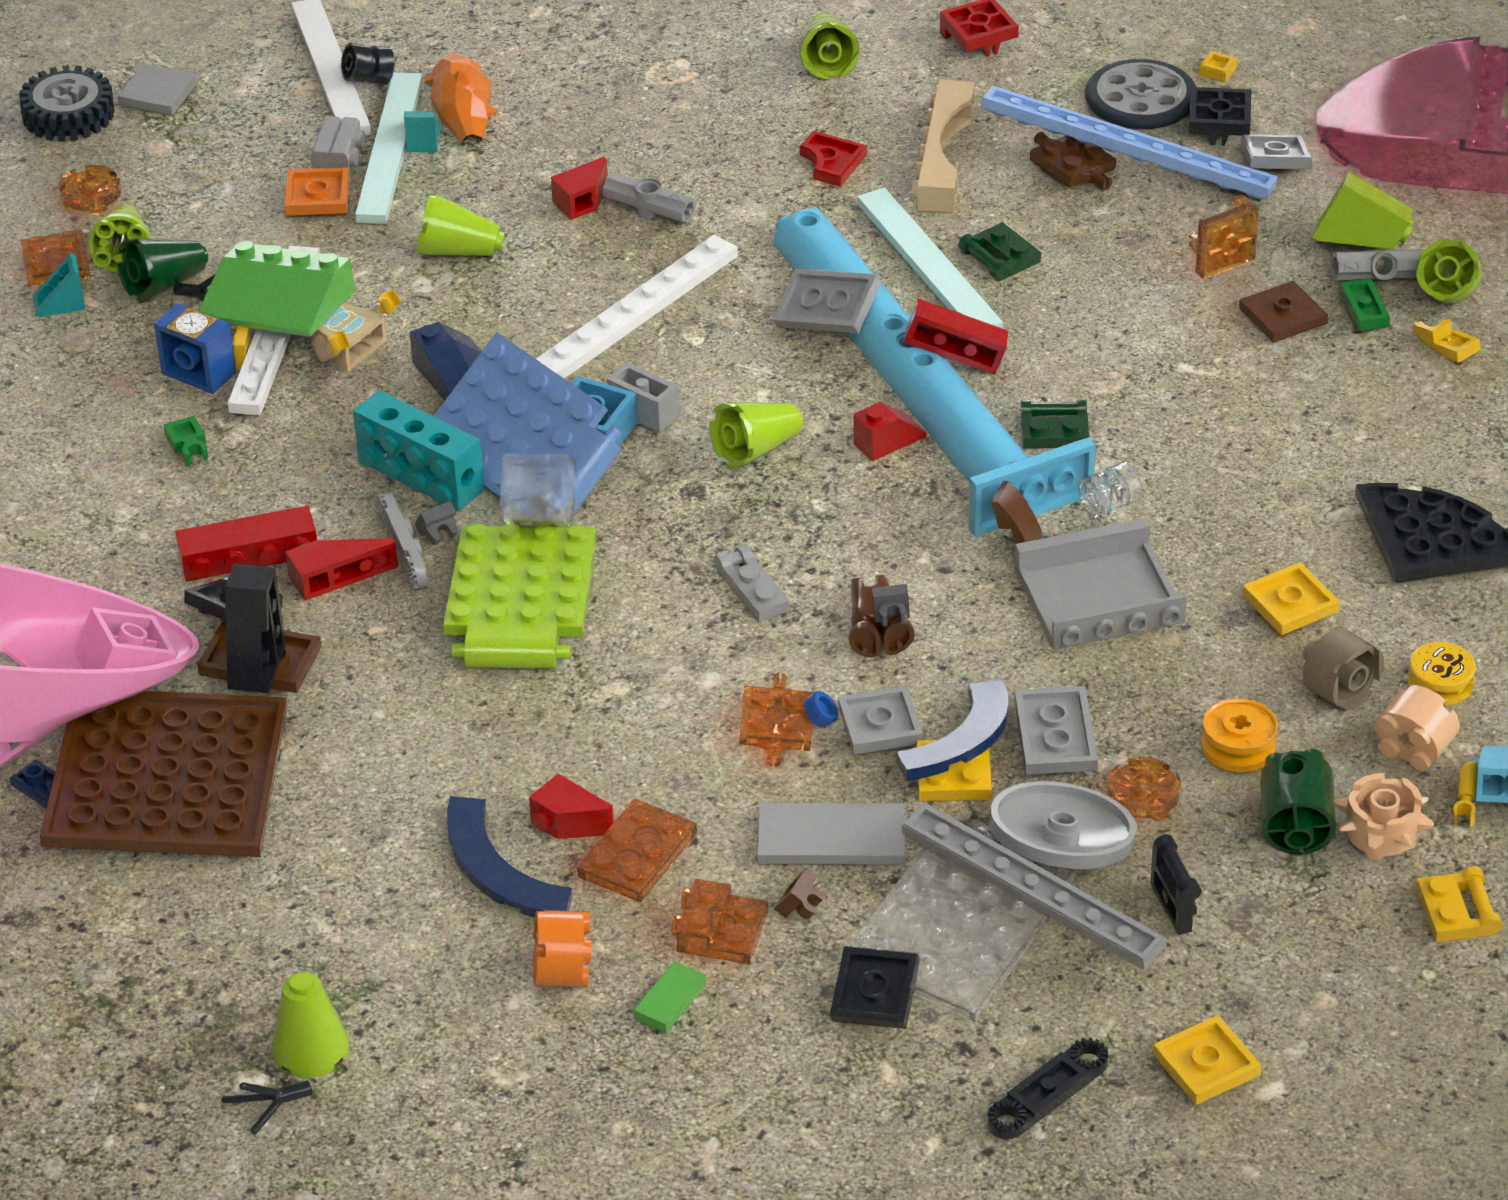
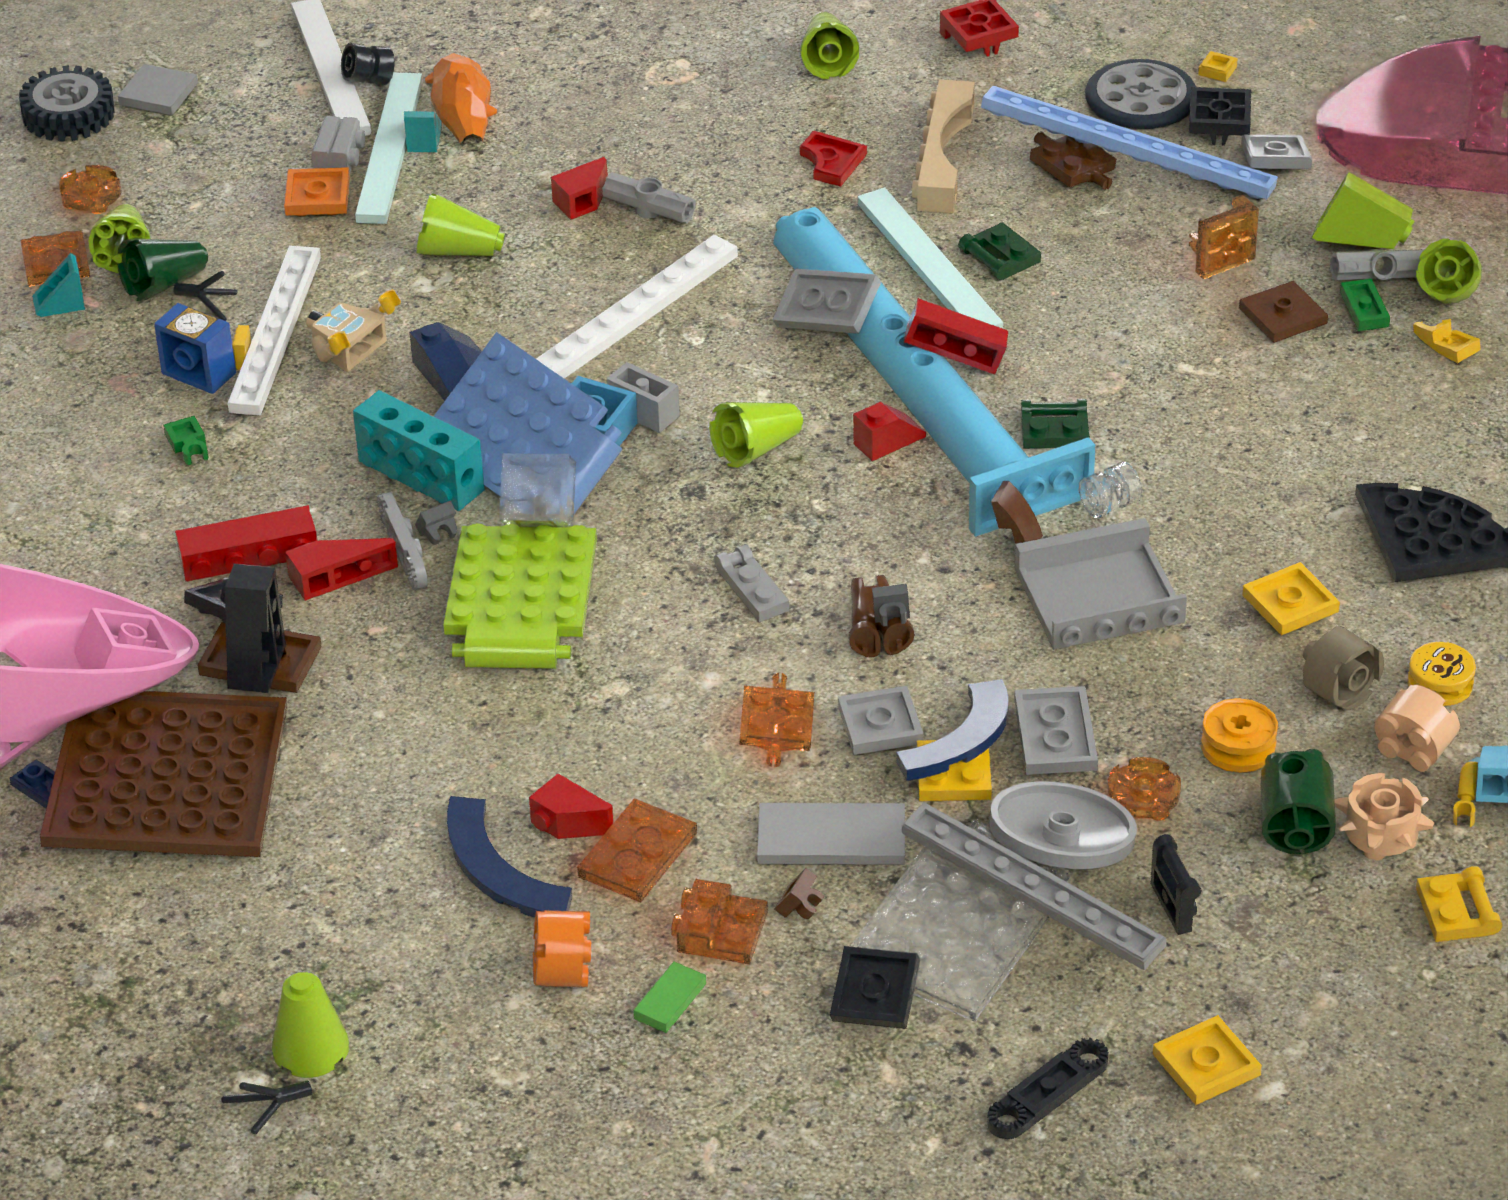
(278, 288): bright green slope -> none
(821, 709): blue tile -> none

